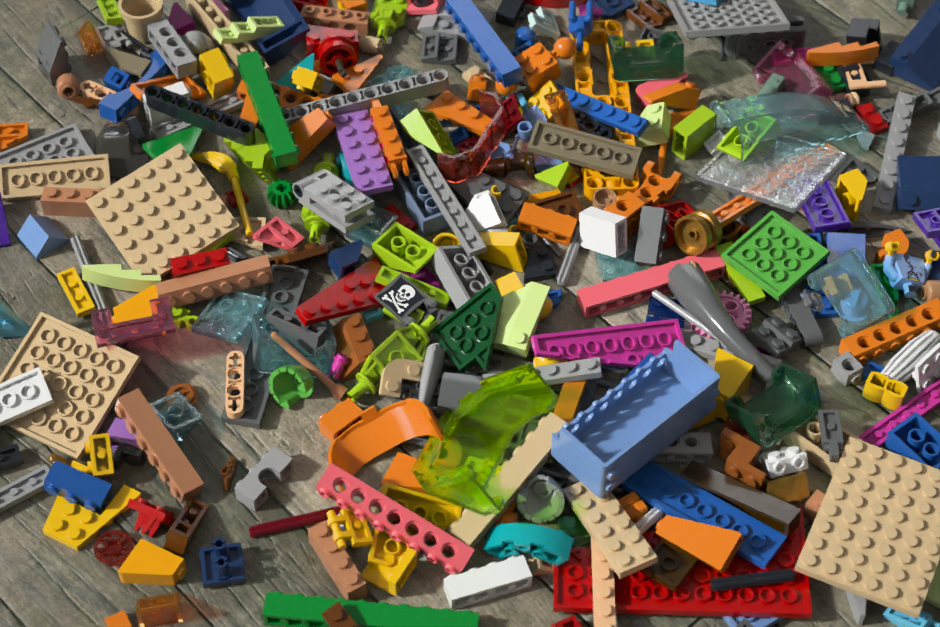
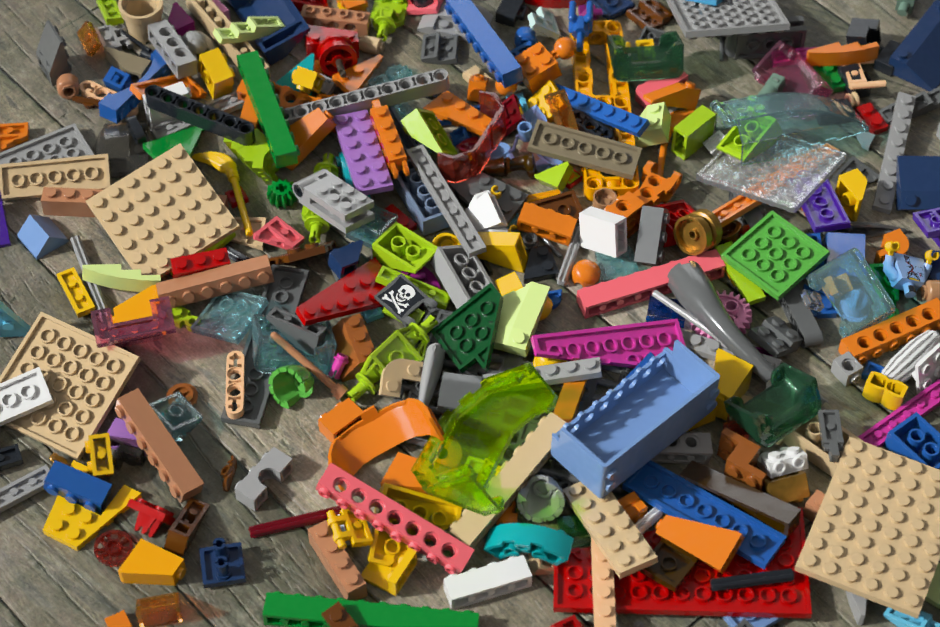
(585, 273): none -> orange hair

